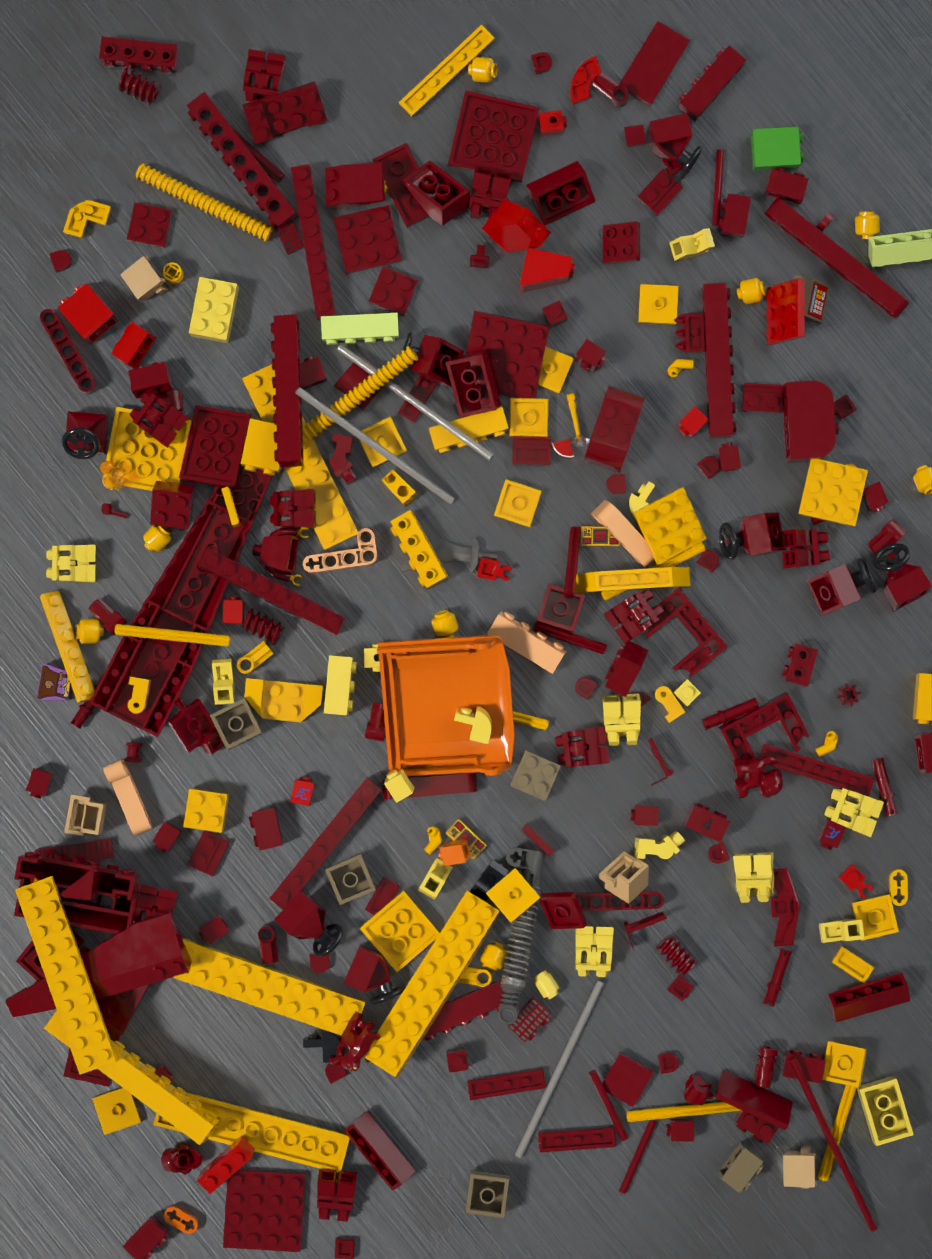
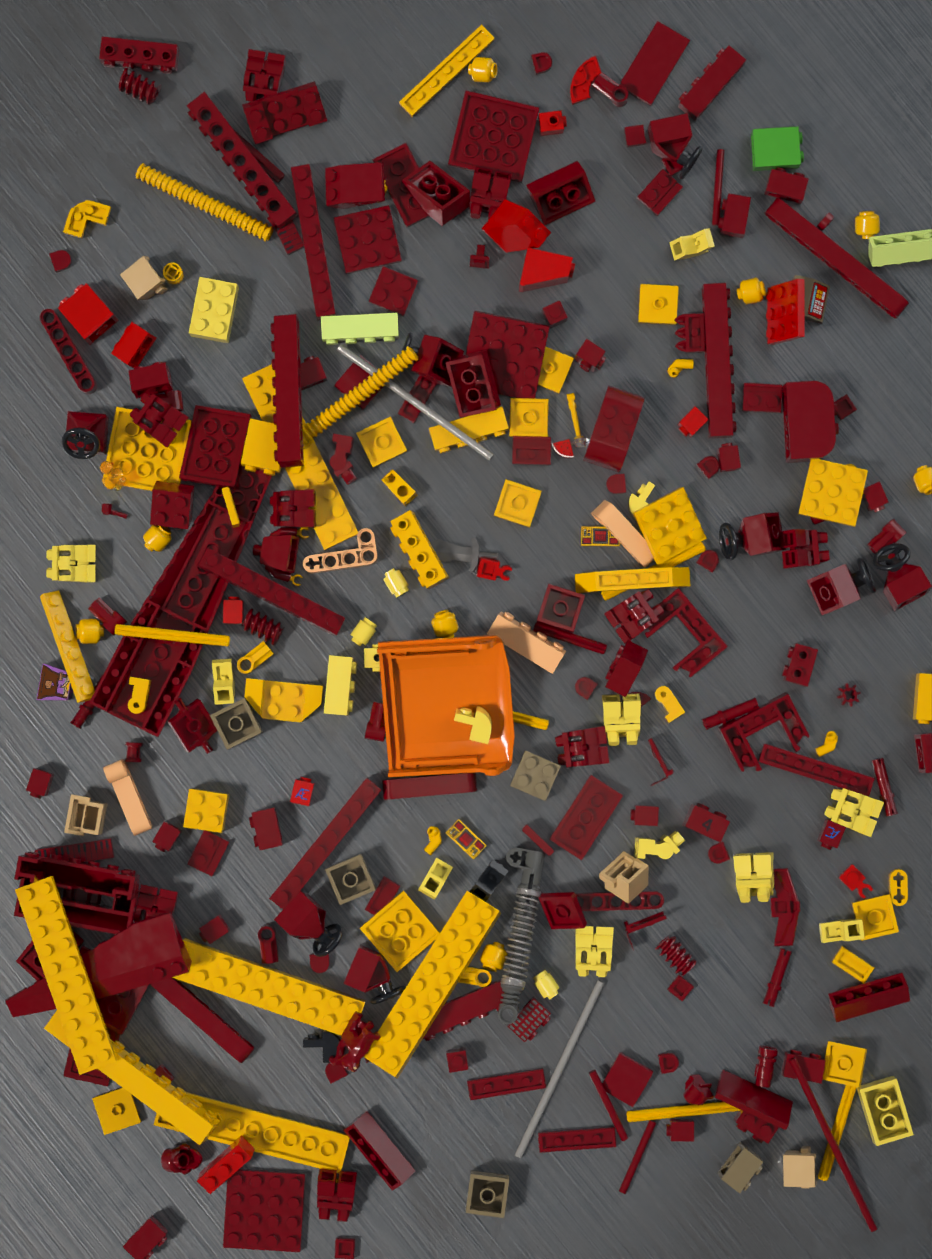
(85, 887): dark red slope -> none
(149, 225): dark red plate -> none
(179, 1224): orange beam -> none
(205, 1018): none -> dark red beam
(213, 742): dark red tile -> none
(363, 632): none -> light yellow brick
(374, 445): light grey piece -> none
(396, 582): none -> light yellow brick
(399, 785): light yellow brick -> none
(454, 852): orange brick -> none
(513, 895): yellow plate -> none
(572, 561): dark red axle -> none
(586, 817): none -> dark red plate
(621, 242): dark red plate -> none
(686, 692): light yellow brick -> none
(768, 783): dark red animal -> none

